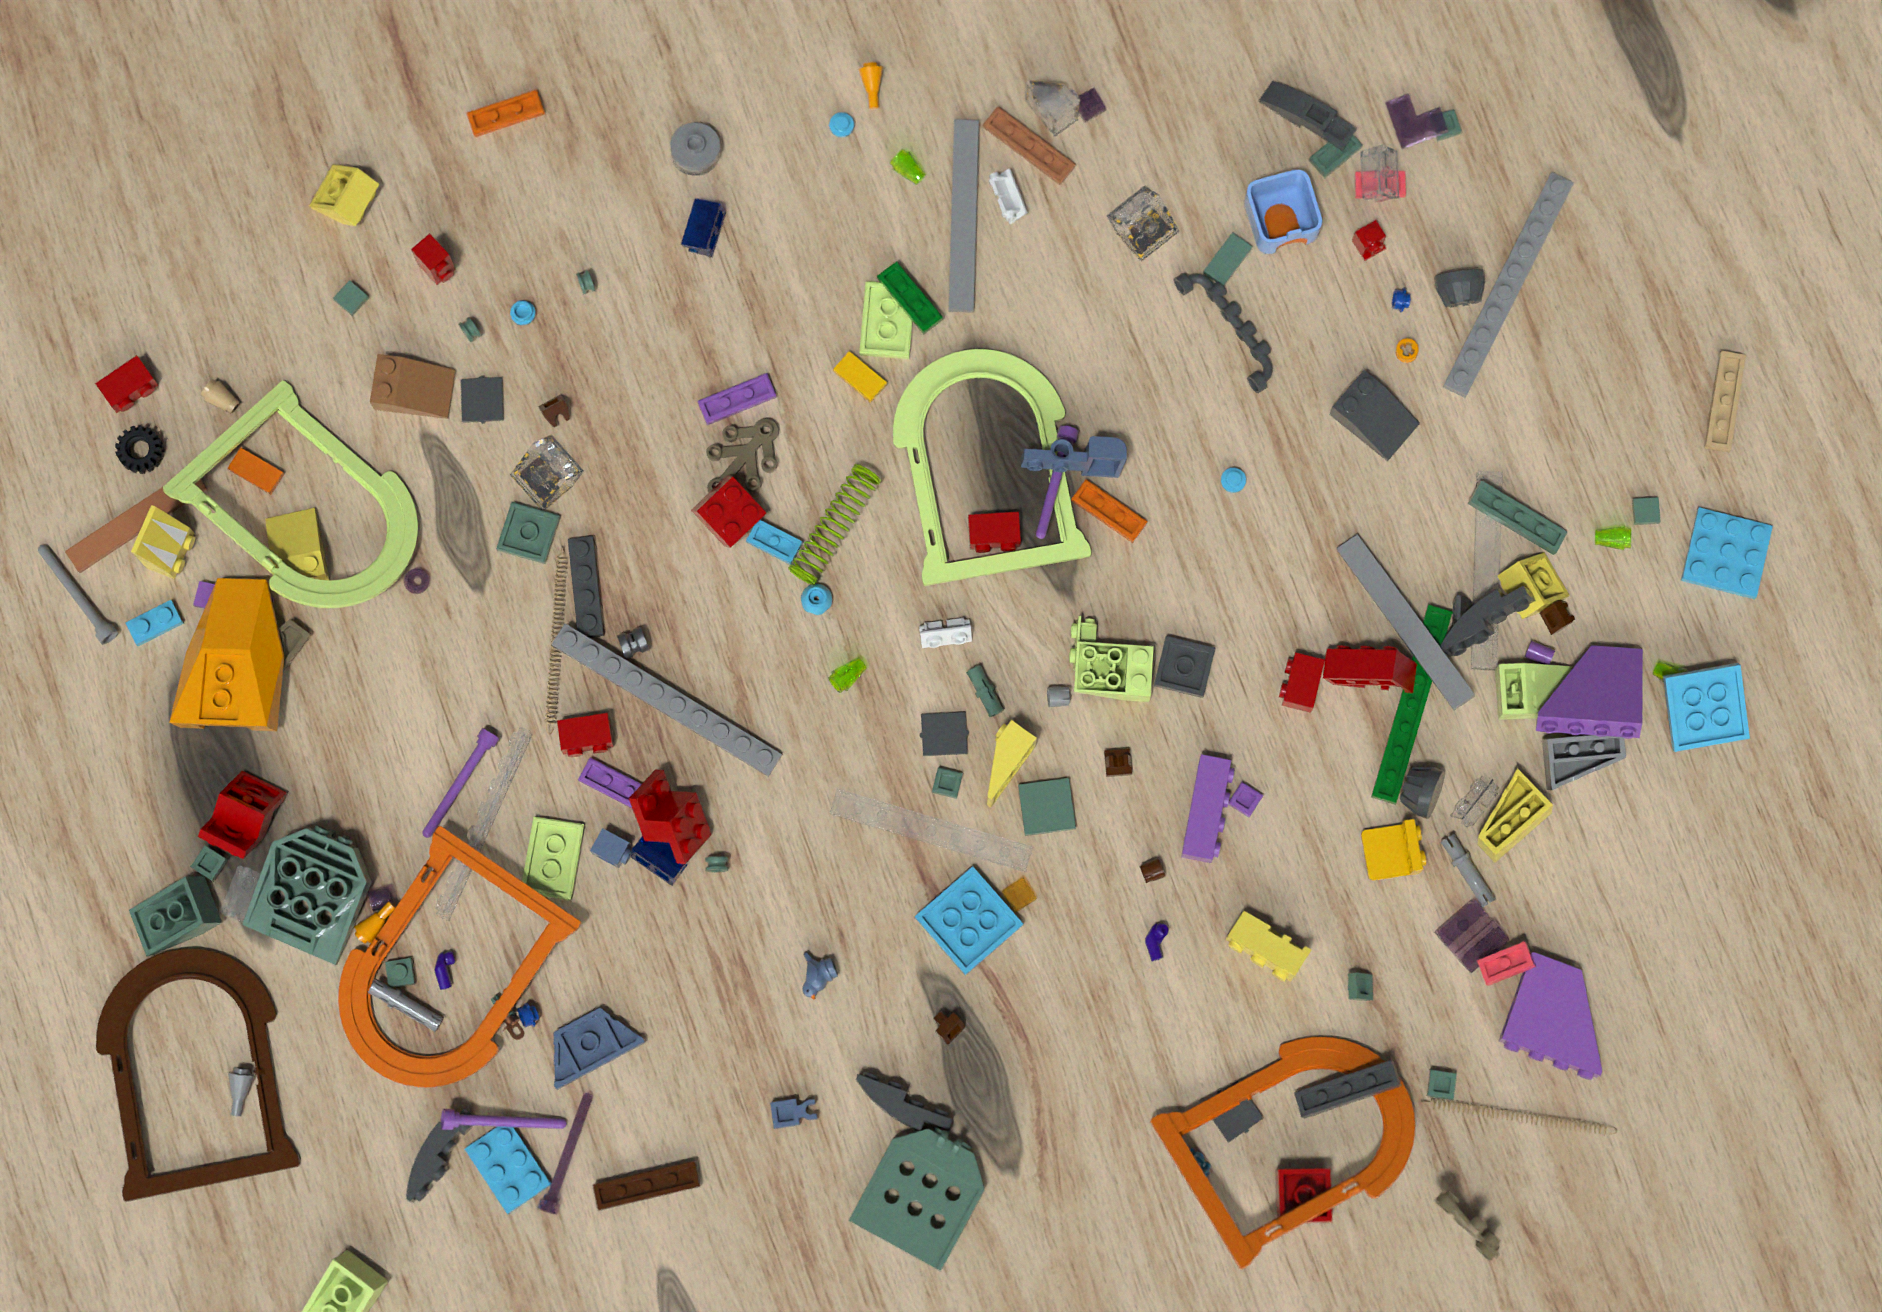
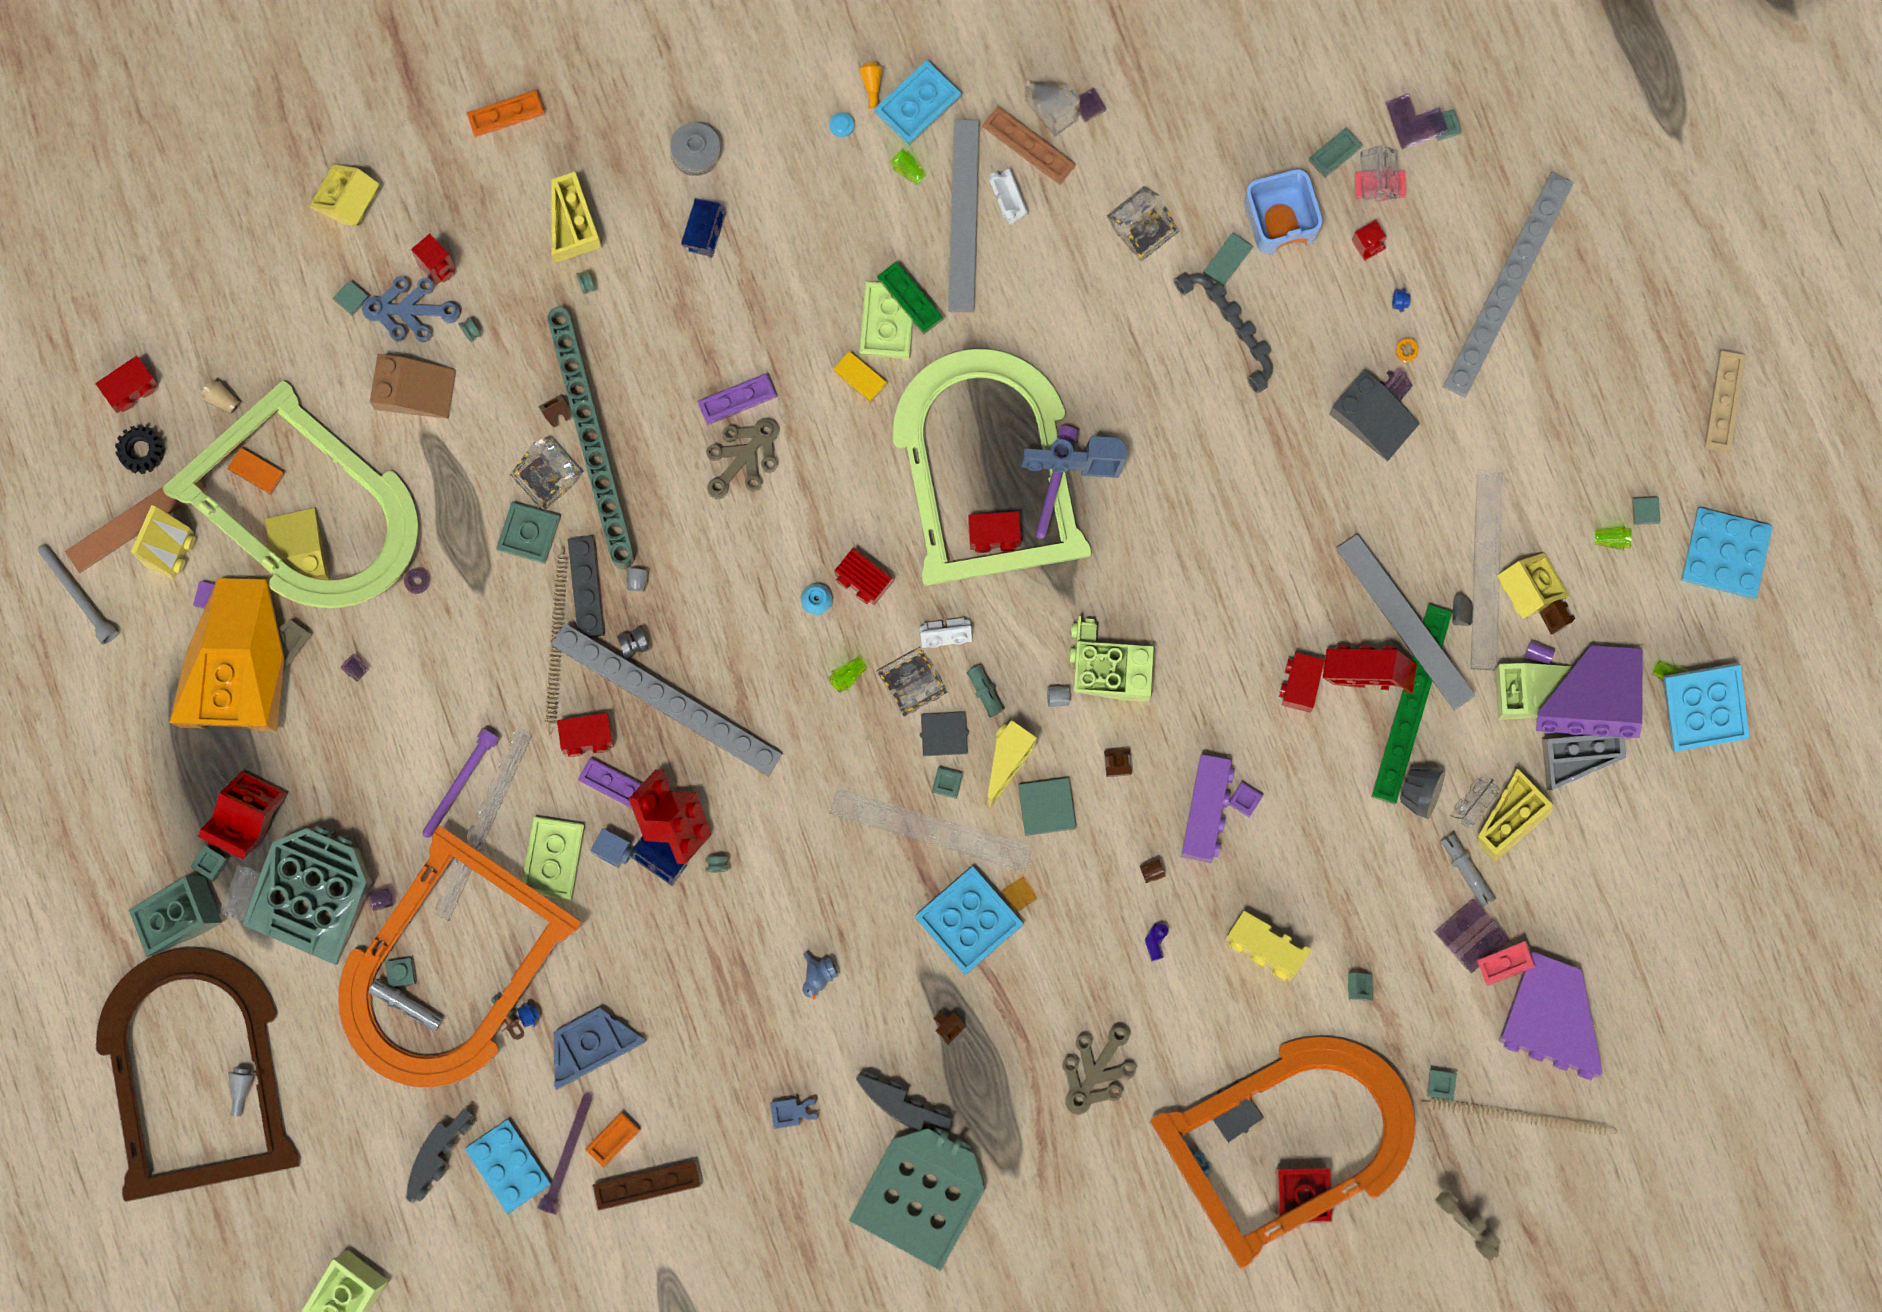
(154, 623): medium azure plate -> none
(354, 667): none -> clear purple hose
(371, 926): light orange cone -> none
(407, 309): none -> sand blue plant
(441, 969): dark purple arm -> none
(453, 1119): medium lavender piece -> none
(482, 400): dark grey piece -> none
(522, 312): medium azure plate -> none
(571, 220): none -> light yellow wedge
(584, 427): none -> sand green beam
(612, 1139): none -> orange tile
(636, 579): none -> light grey hose
(728, 511): red brick -> none
(774, 542): medium azure plate -> none
(859, 469): lime piece -> none
(863, 577): none -> red brick
(912, 681): none -> clear slope
(917, 102): none -> medium azure plate
(1095, 1073): none -> dark tan plant
(1109, 511): orange tile -> none
(1184, 667): dark grey plate -> none
(1233, 480): medium azure plate -> none
(1308, 112): dark grey slope -> none
(1347, 1089): dark grey plate -> none
(1393, 851): yellow bracket -> none
(1398, 384): none -> clear purple tile
(1460, 287): dark grey piece -> none
(1476, 622): dark grey slope -> none
(1517, 517): sand green plate -> none

